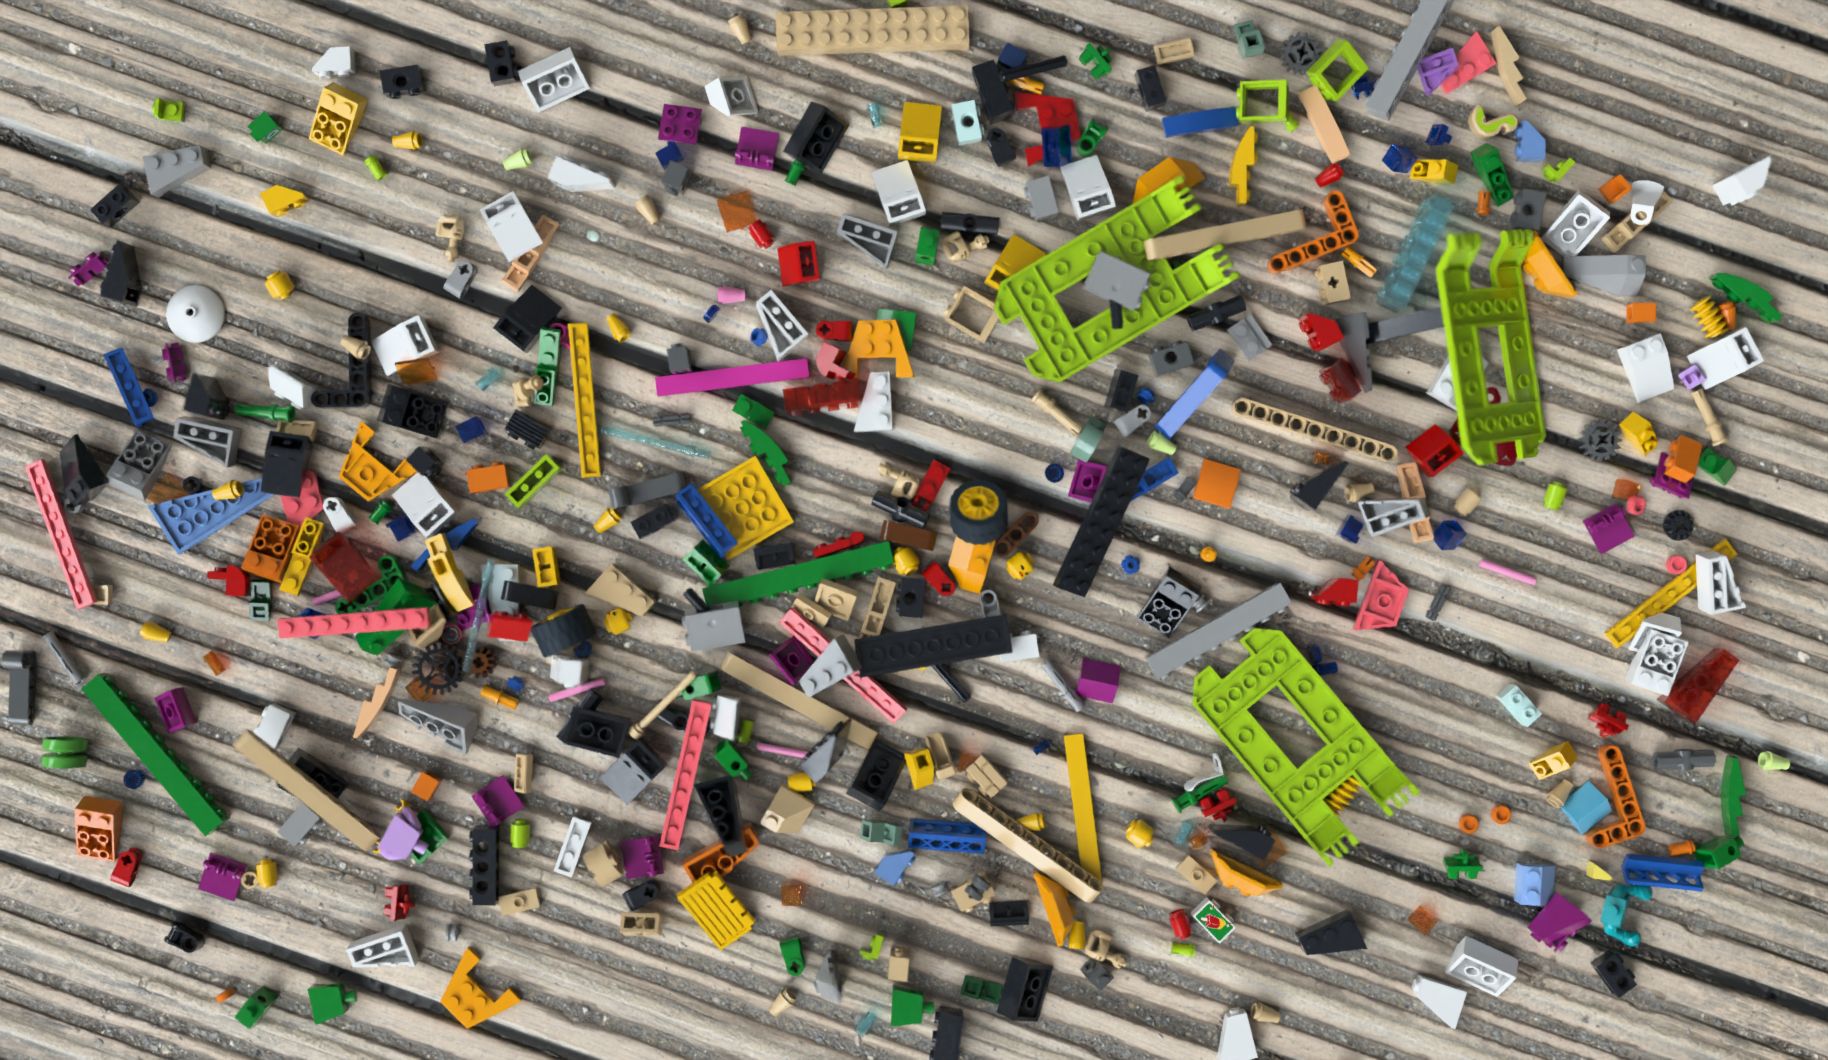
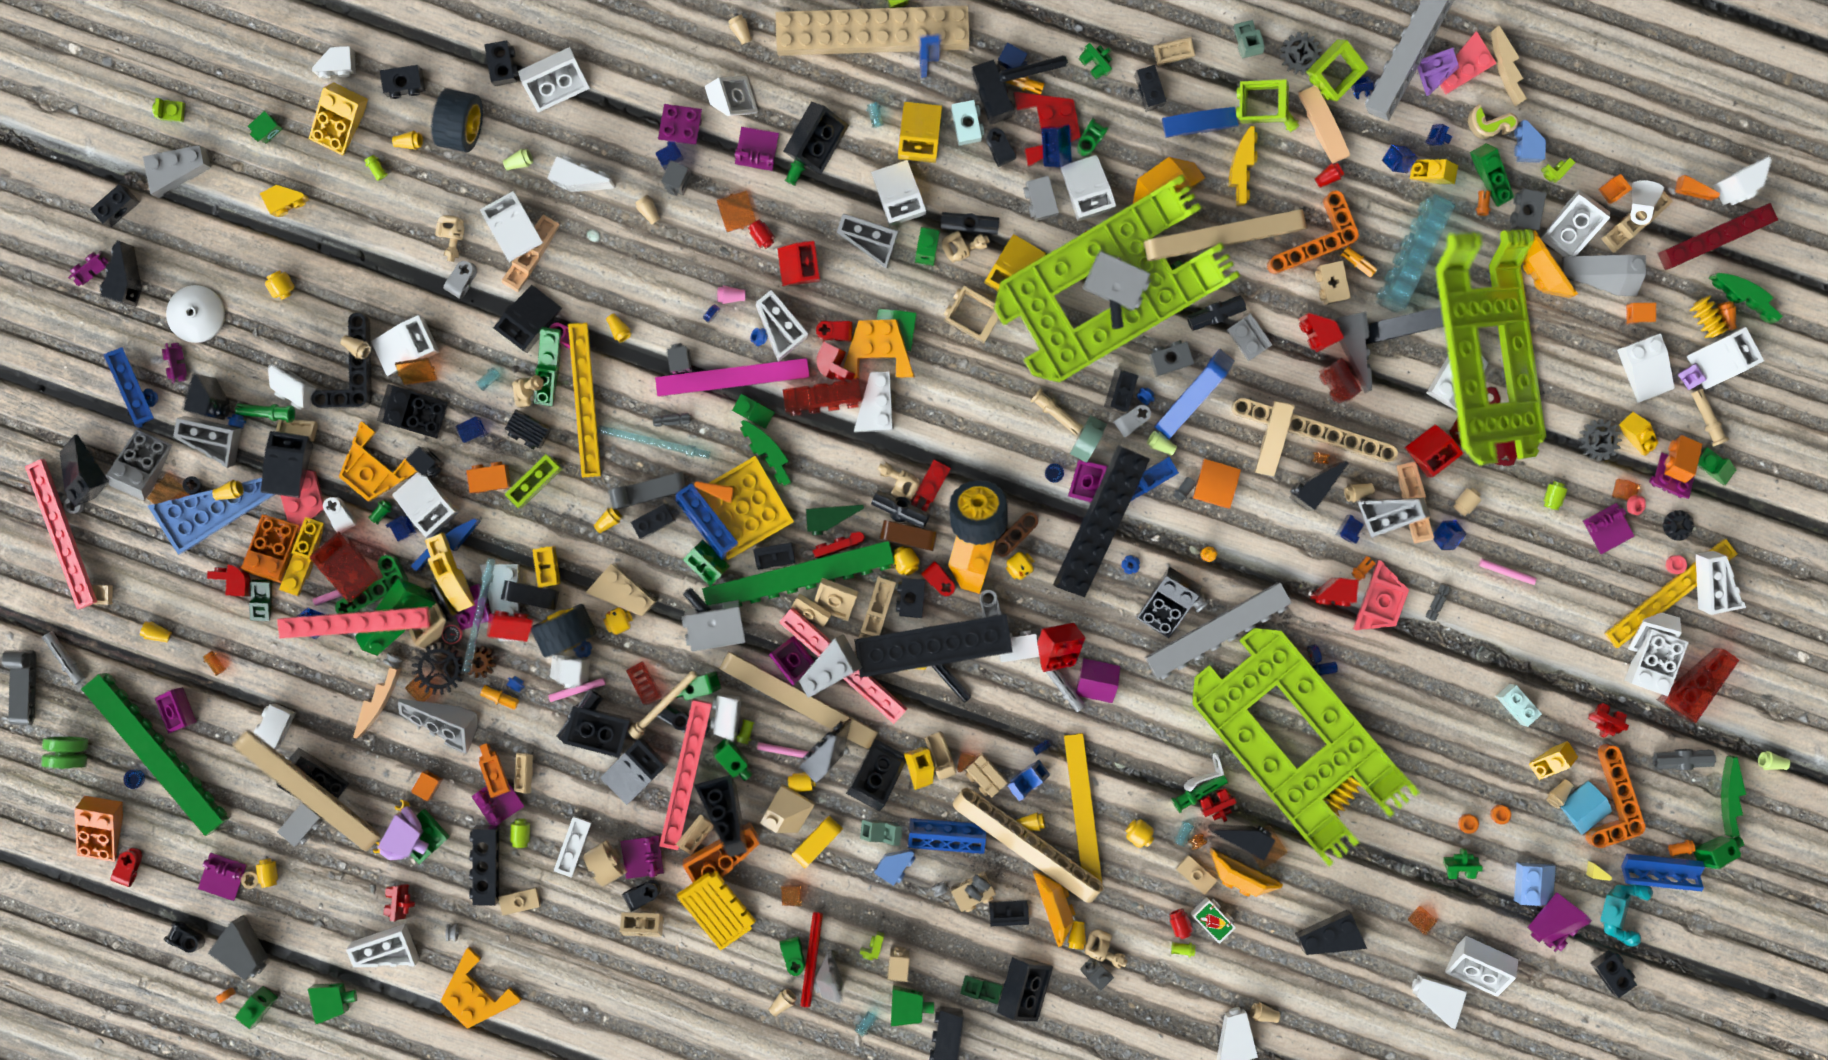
(236, 421): none -> blue plate
(240, 949): none -> dark grey slope
(457, 120): none -> black wheel
(493, 772): none -> orange hinge
(641, 693): none -> clear red slope
(695, 834): none -> tan plate
(723, 492): none -> orange slope
(811, 959): none -> red axle
(817, 841): none -> yellow beam
(826, 518): none -> dark green slope
(928, 51): none -> blue fence
(1028, 779): none -> blue brick
(1060, 646): none -> red slope
(1274, 438): none -> tan slope
(1691, 187): none -> orange slope
(1717, 236): none -> dark red brick

